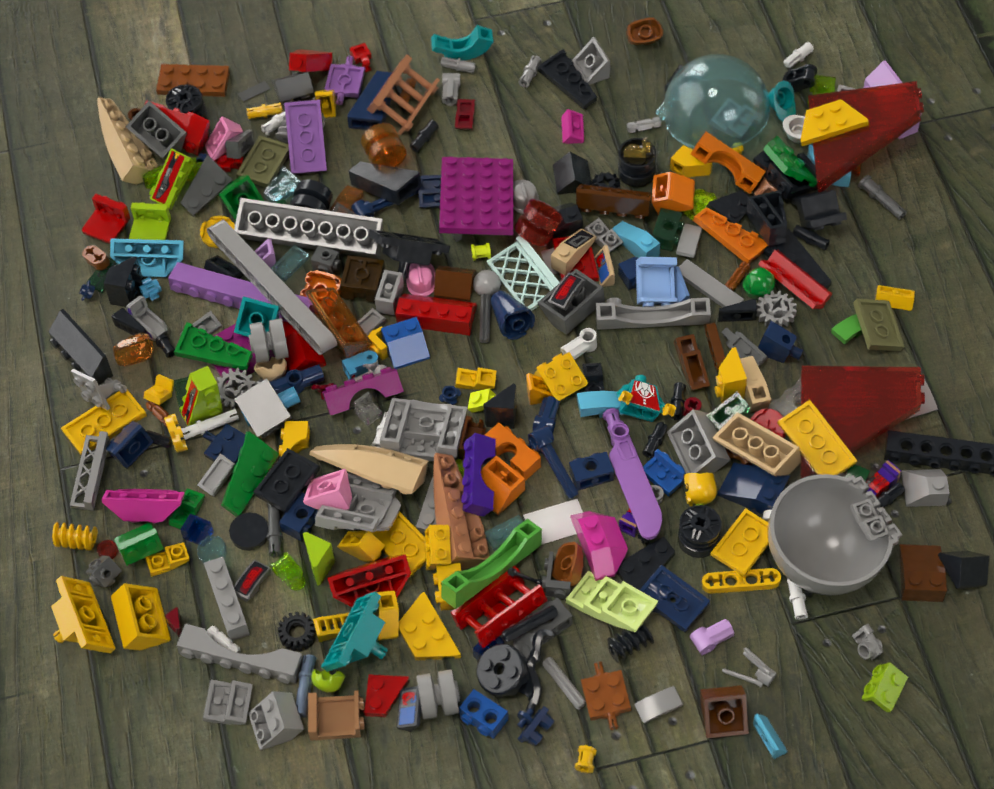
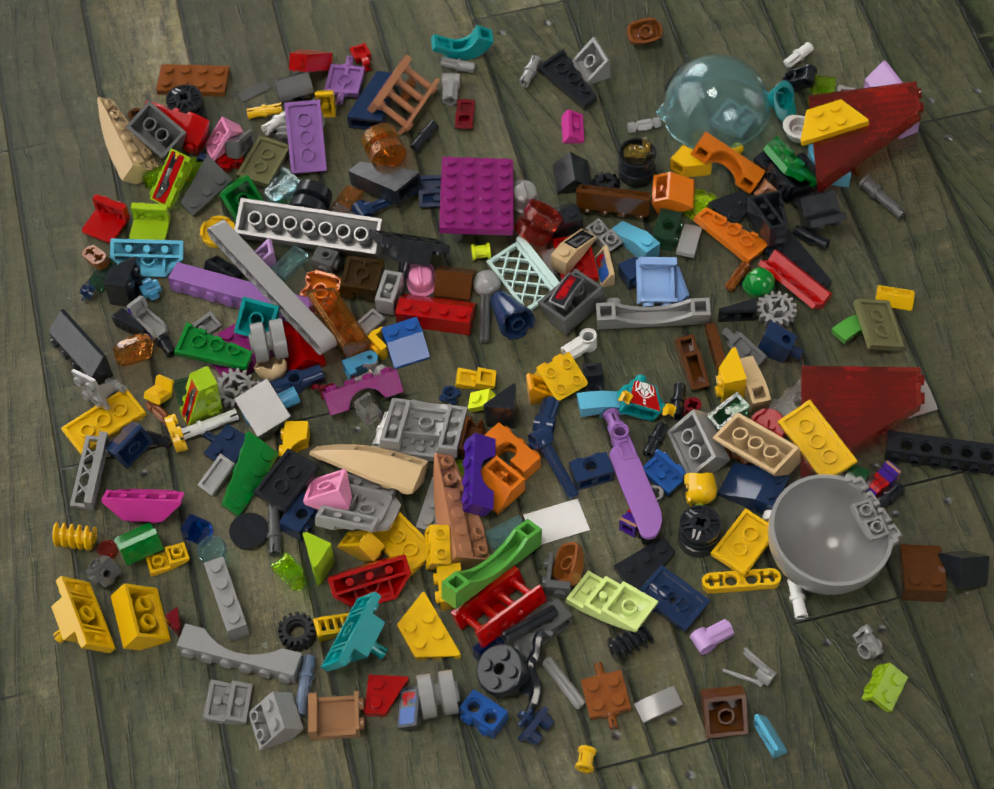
(190, 505): green slope -> none
(222, 639): white axle -> none
(250, 579): slope -> none
(327, 682): lime hair -> none
(388, 612): yellow slope -> none
(512, 572): black hinge -> none
(600, 542): dark pink wedge -> none
(708, 285): light grey tile -> none
(925, 487): light grey slope -> none

